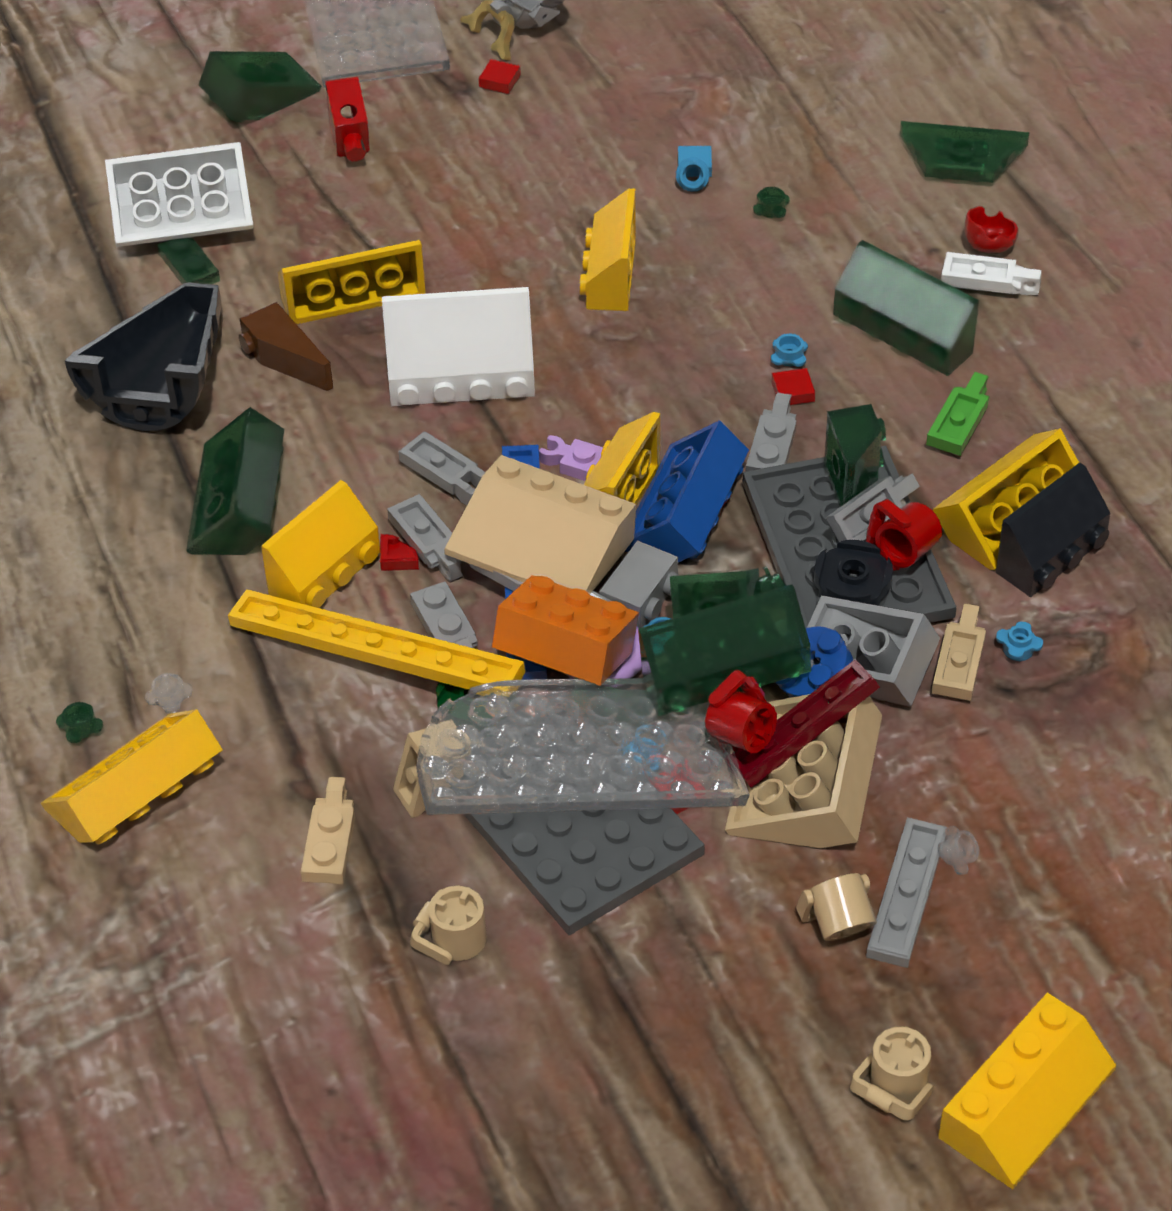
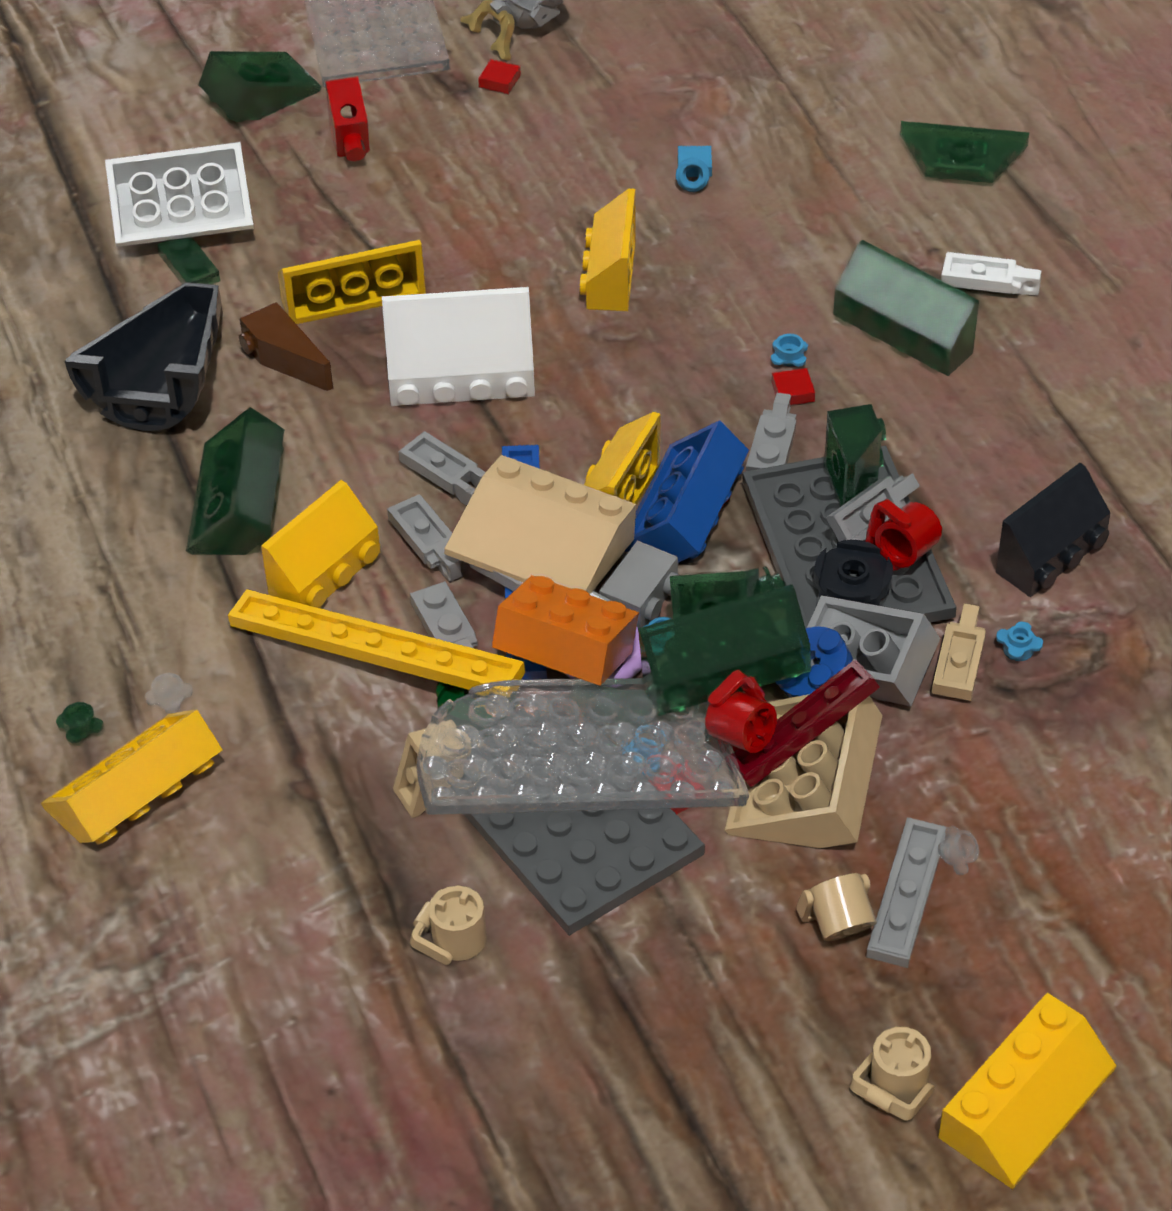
(329, 836): tan hinge -> none
(396, 554): red tile -> none
(573, 459): lavender plate -> none
(771, 202): clear green plate -> none
(960, 416): bright green hinge -> none
(976, 511): yellow slope -> none
(989, 233): red hair -> none

